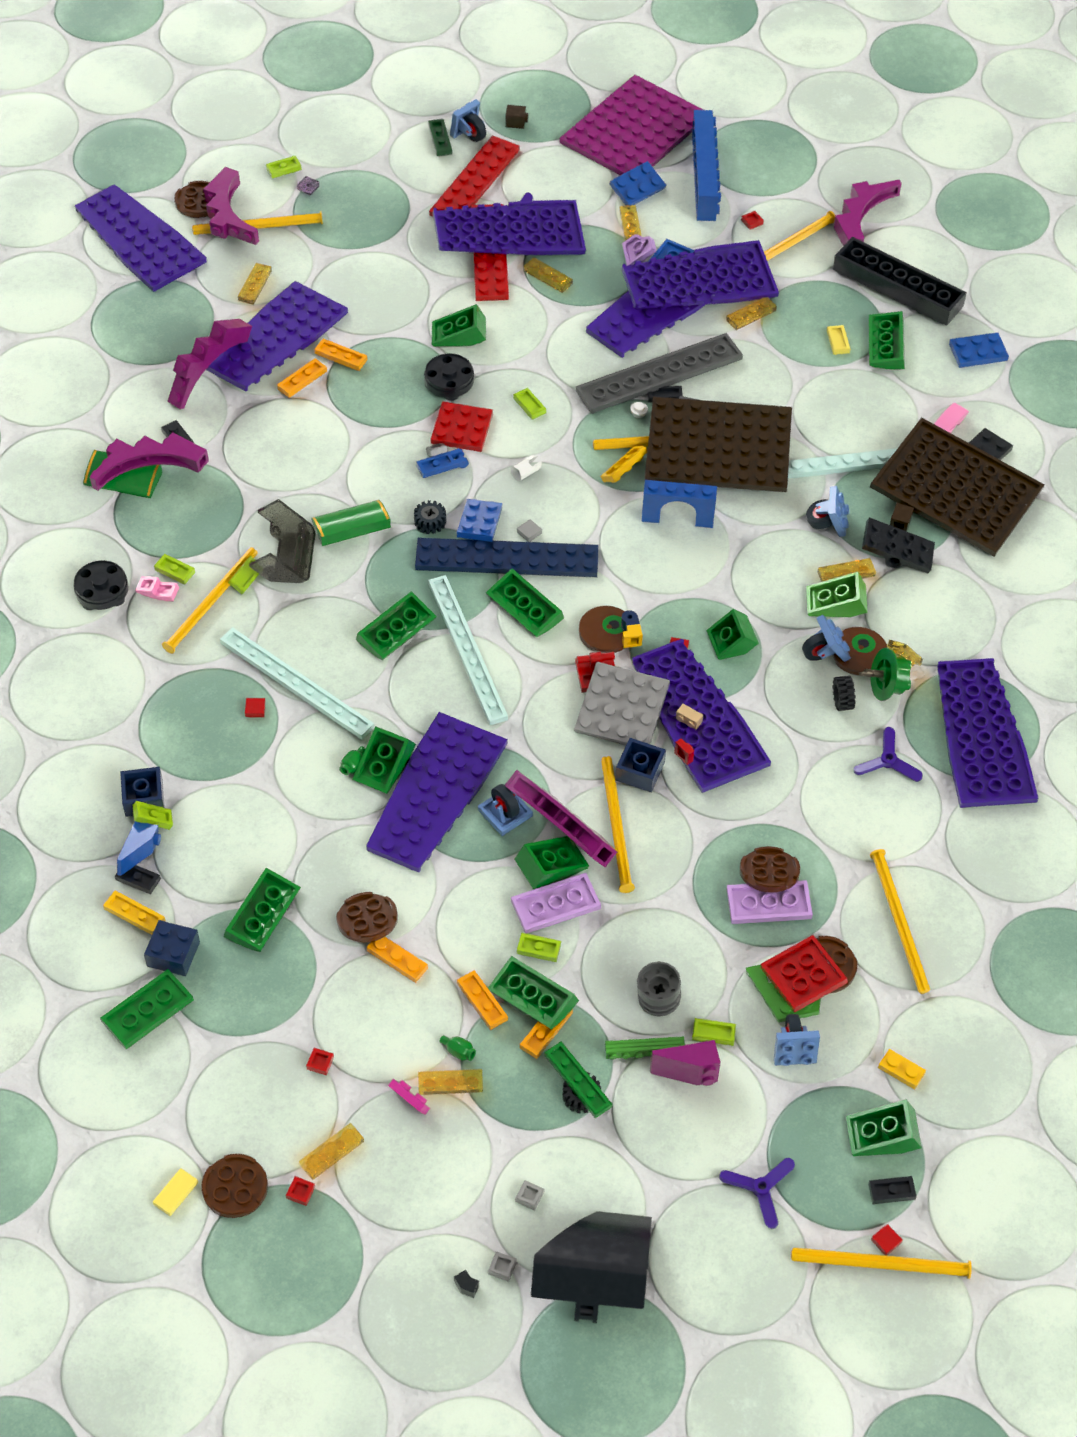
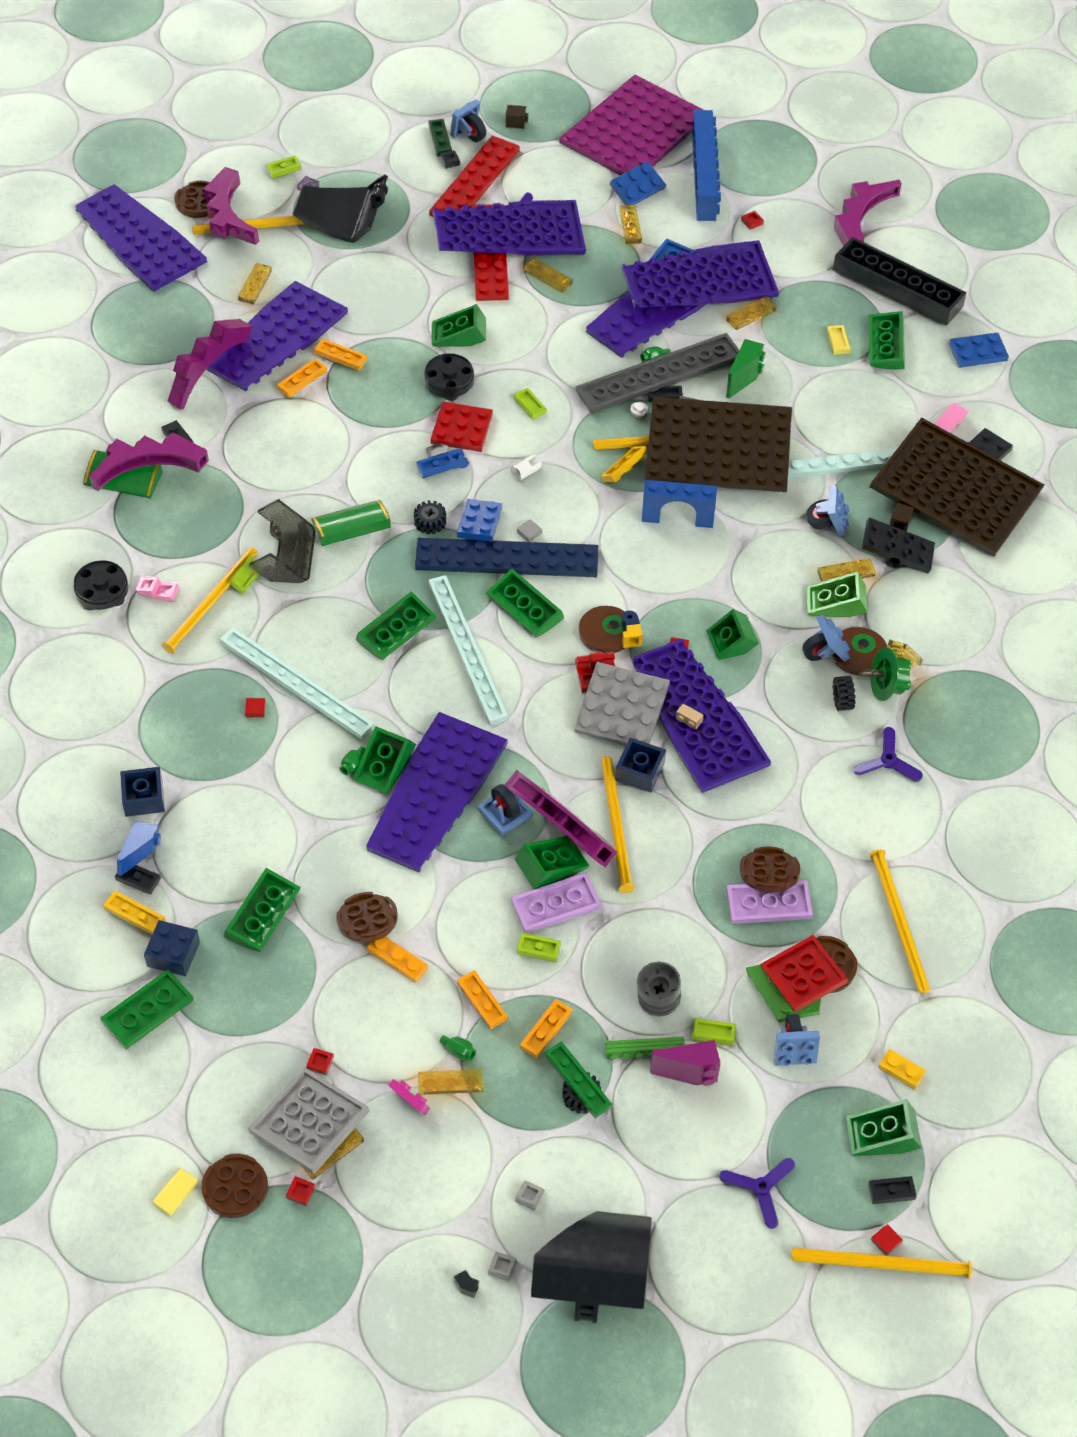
(152, 814): lime plate -> none
(174, 569): lime plate -> none
(308, 1120): none -> light grey plate
(341, 211): none -> black panel
(450, 159): none -> black plate
(533, 993): green slope -> none
(638, 248): lavender plate -> none
(653, 352): none -> green plant
(684, 751): red plate -> none
(745, 367): none -> green slope
(800, 235): yellow axle -> none
(982, 736): dark purple wing -> none

